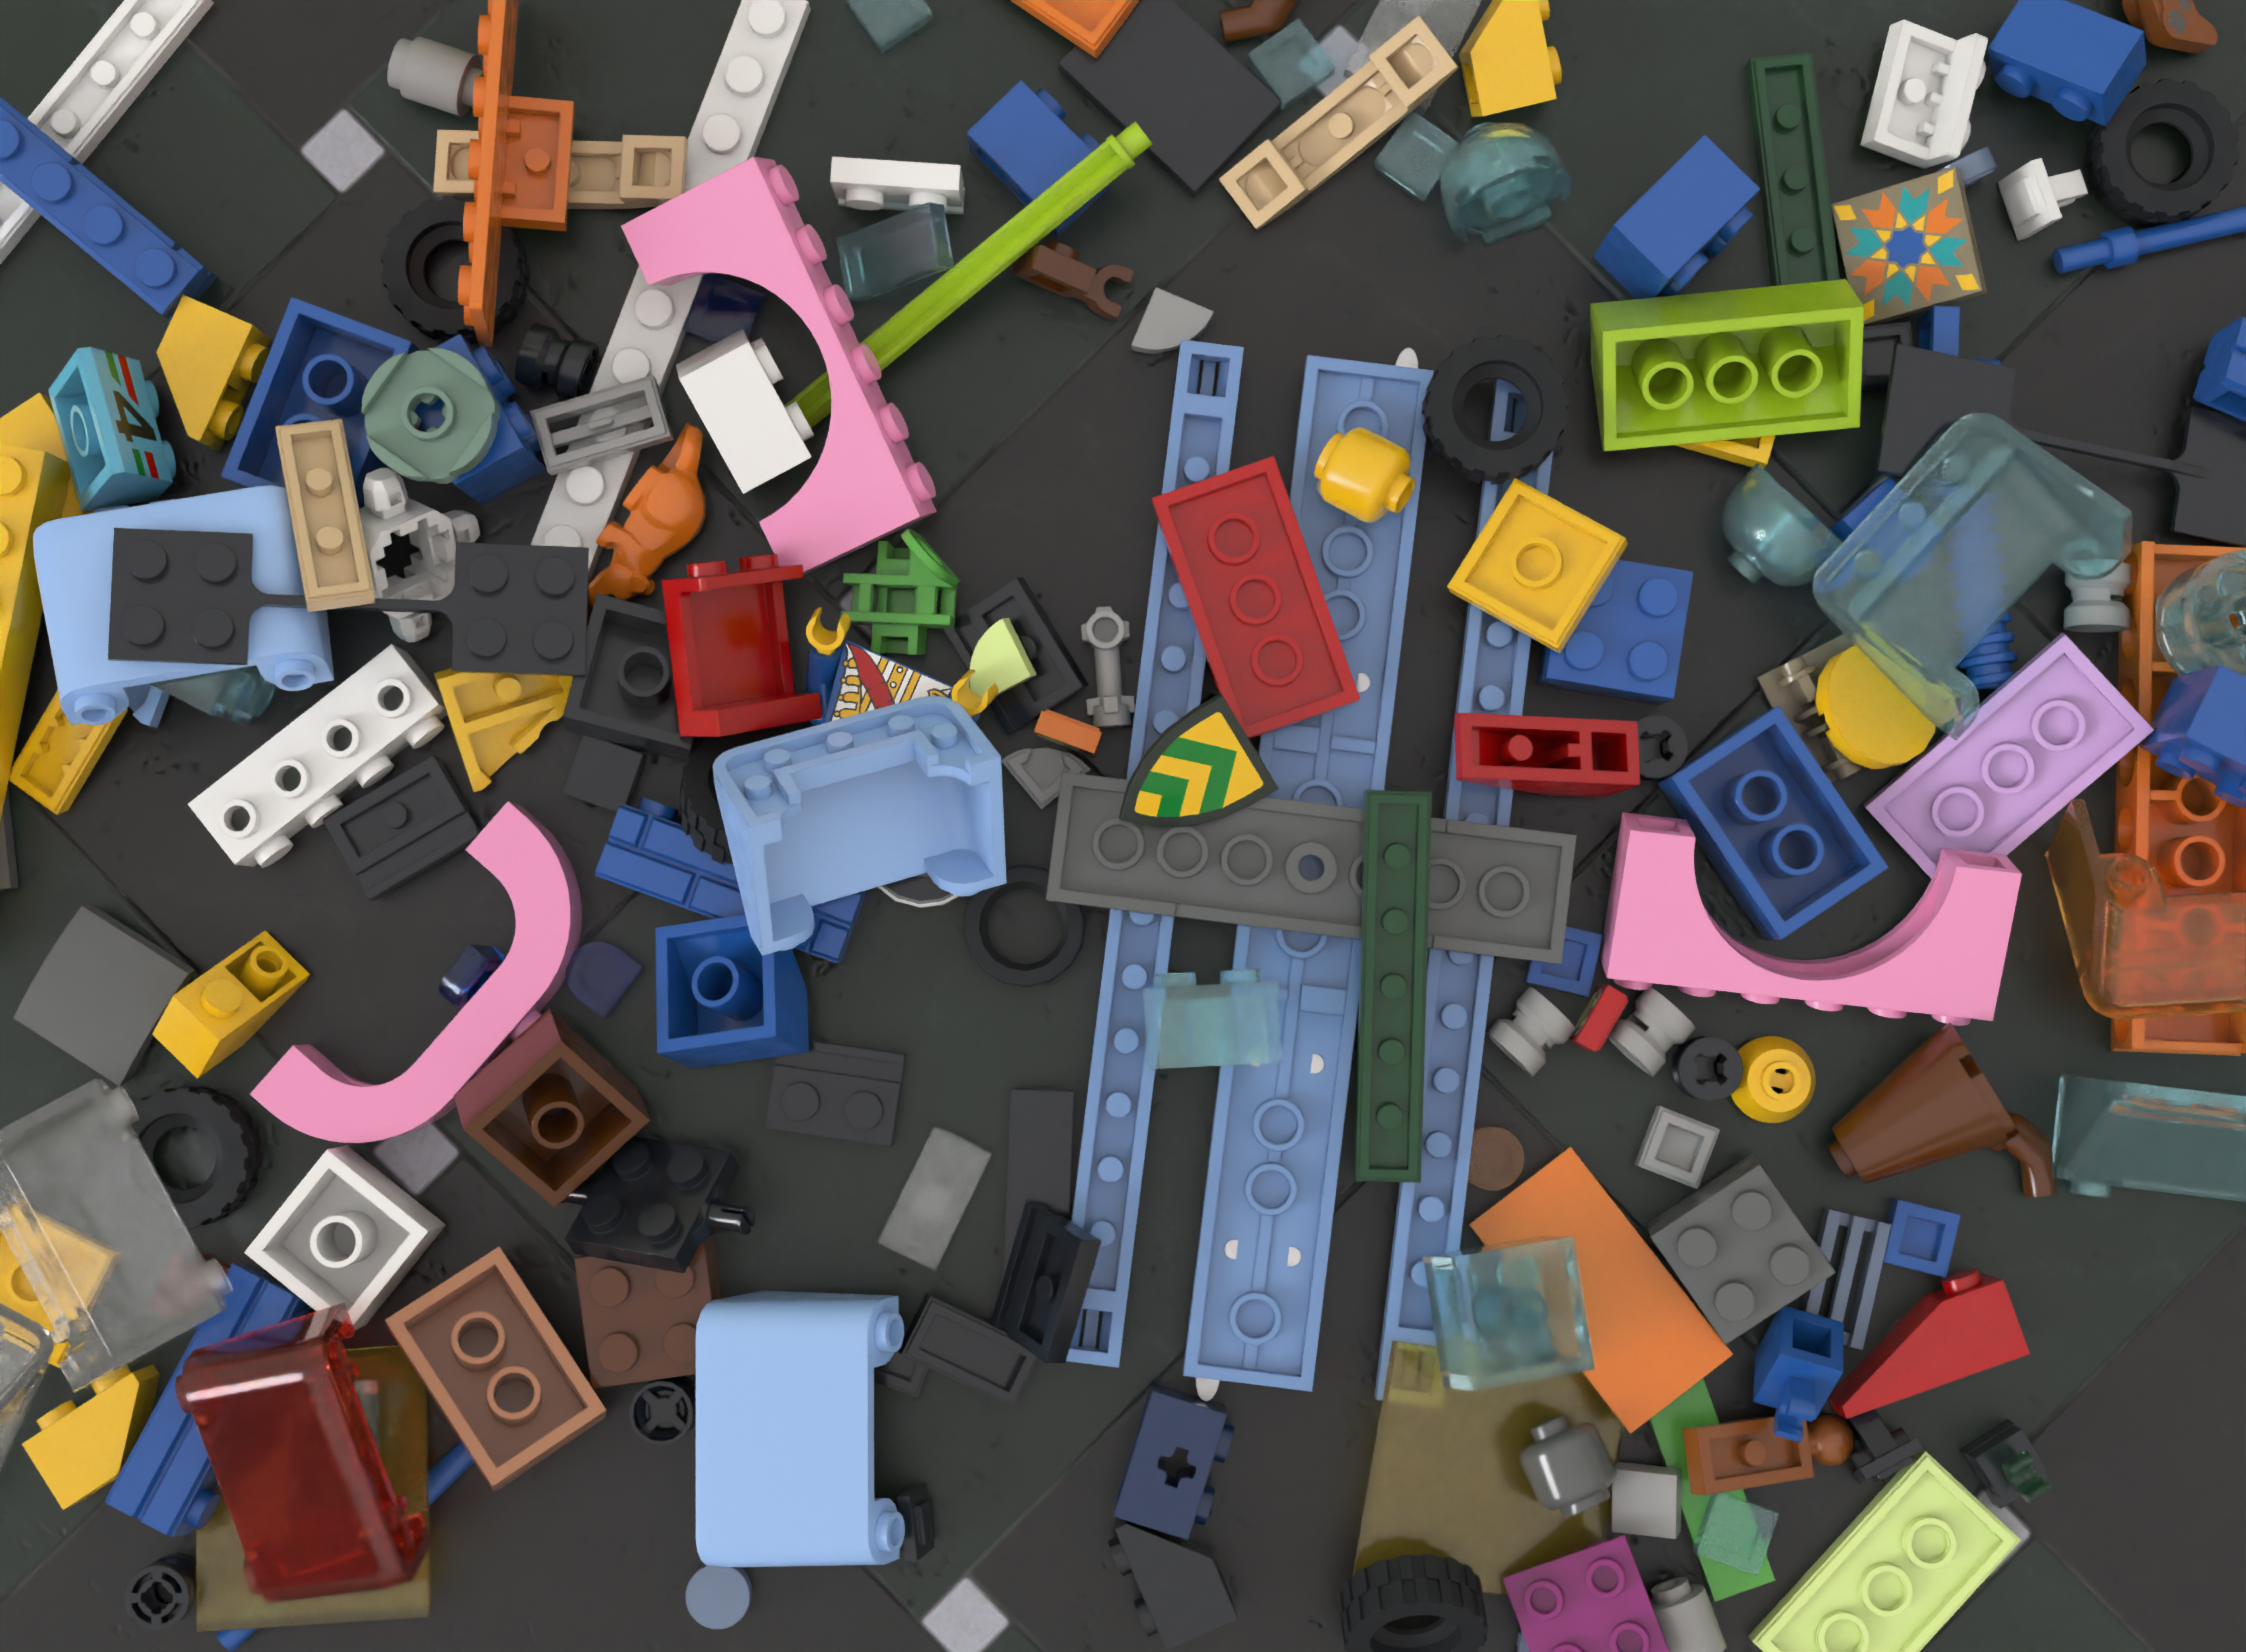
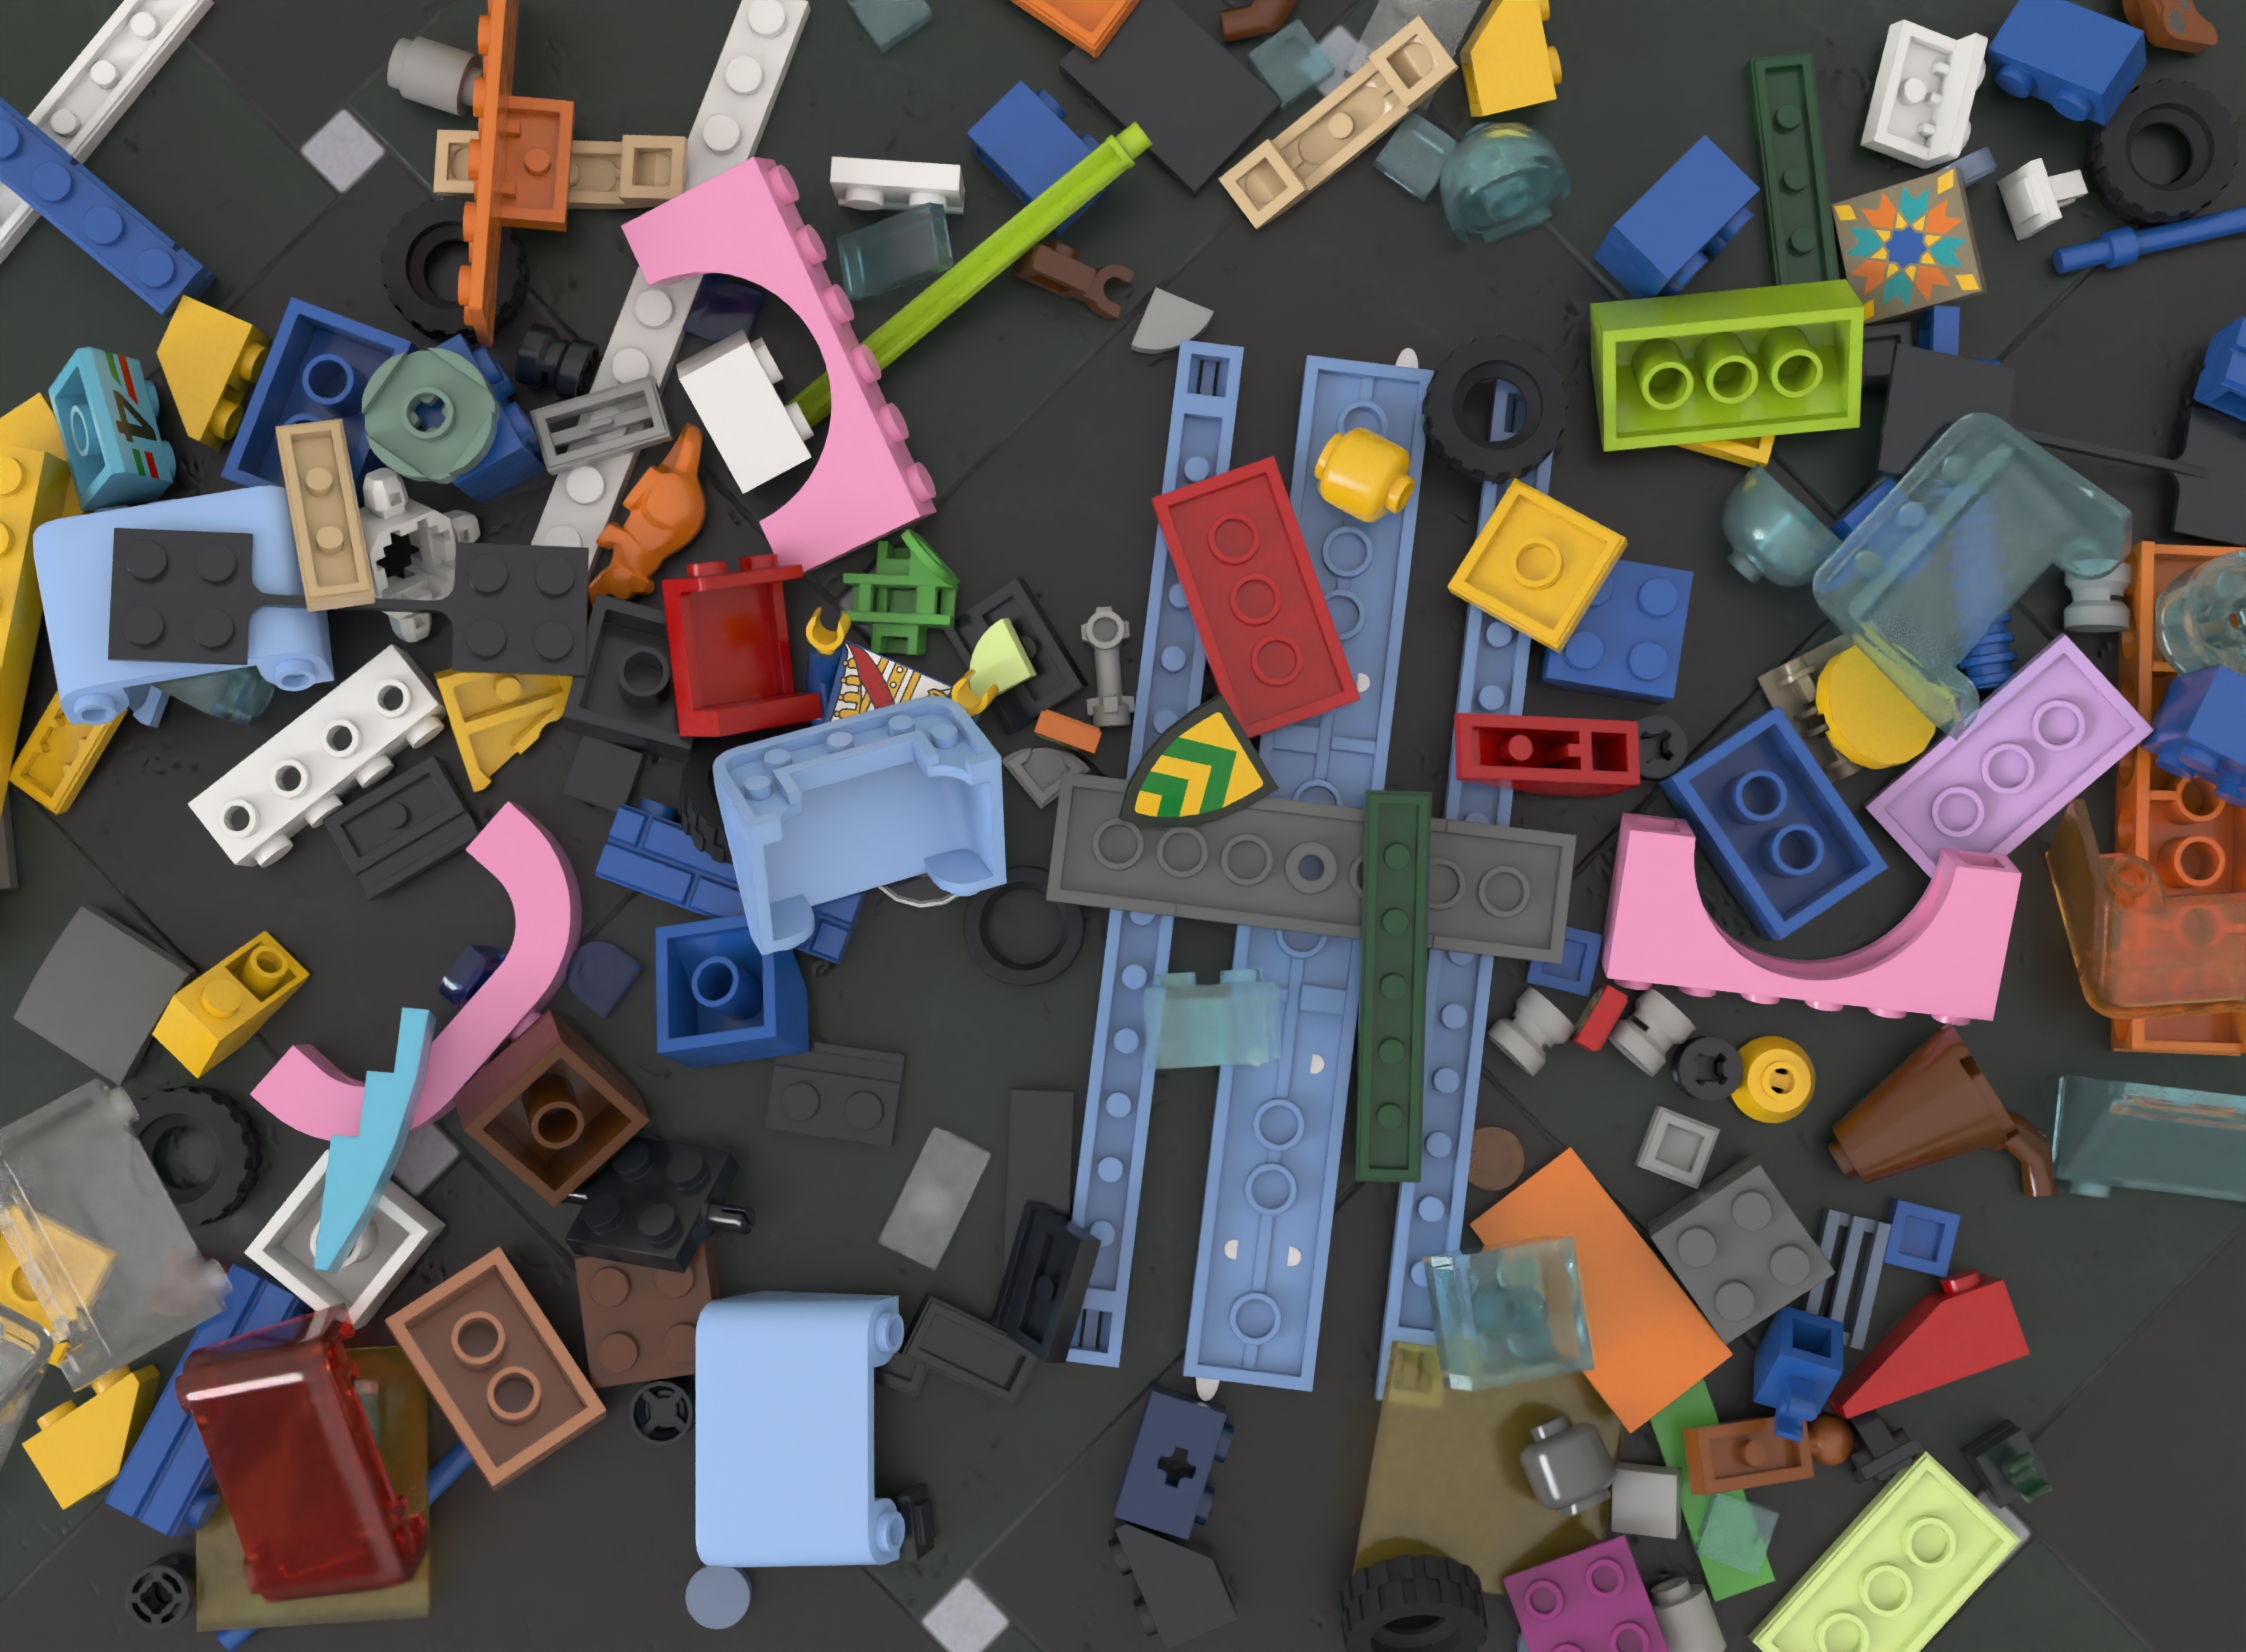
(364, 1164): none -> medium azure slope

